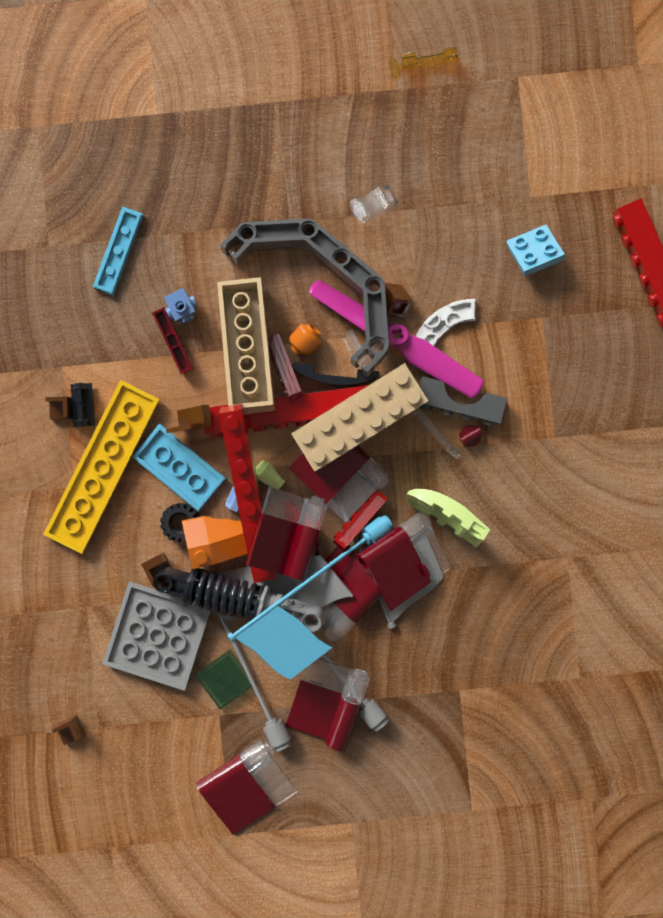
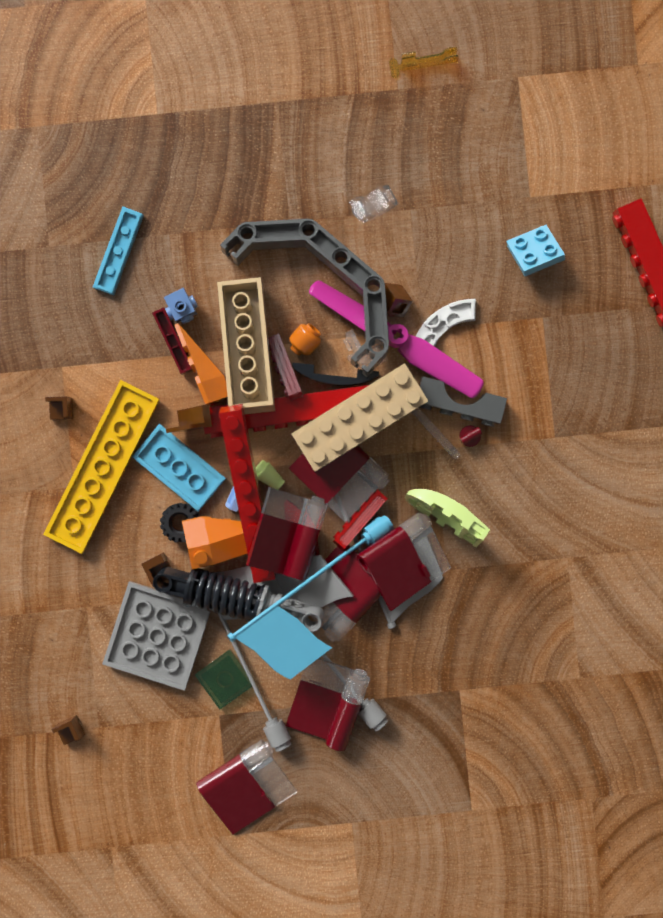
(82, 404): black hinge -> none
(209, 378): none -> orange wedge

